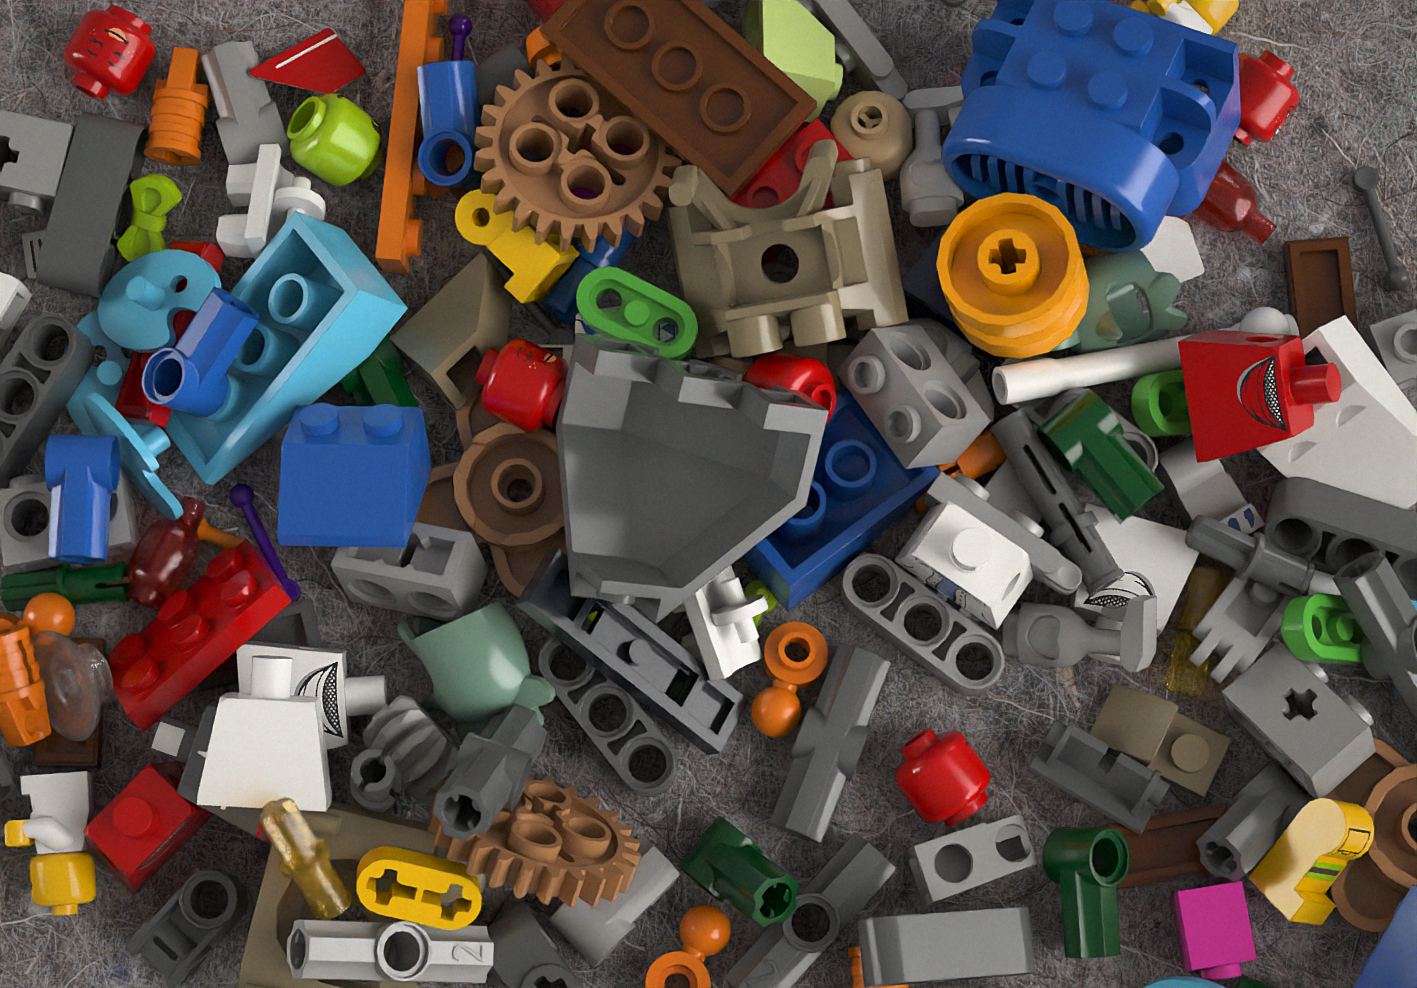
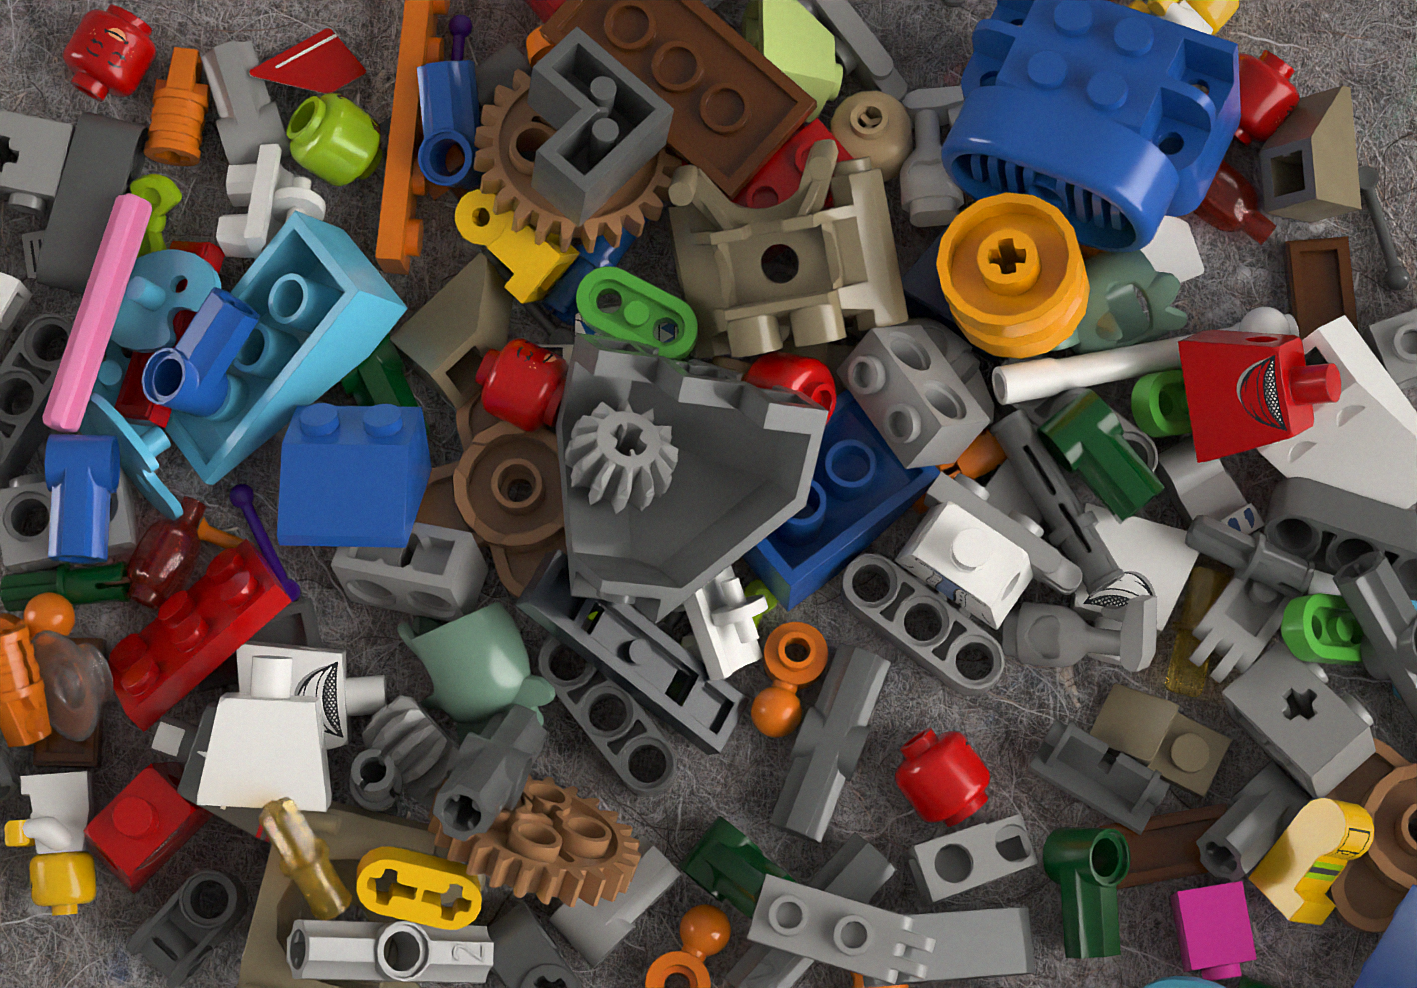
(97, 313): none -> bright pink axle
(604, 125): none -> dark grey brick
(621, 456): none -> light grey gear
(836, 931): none -> light grey hinge
(1312, 160): none -> dark tan slope

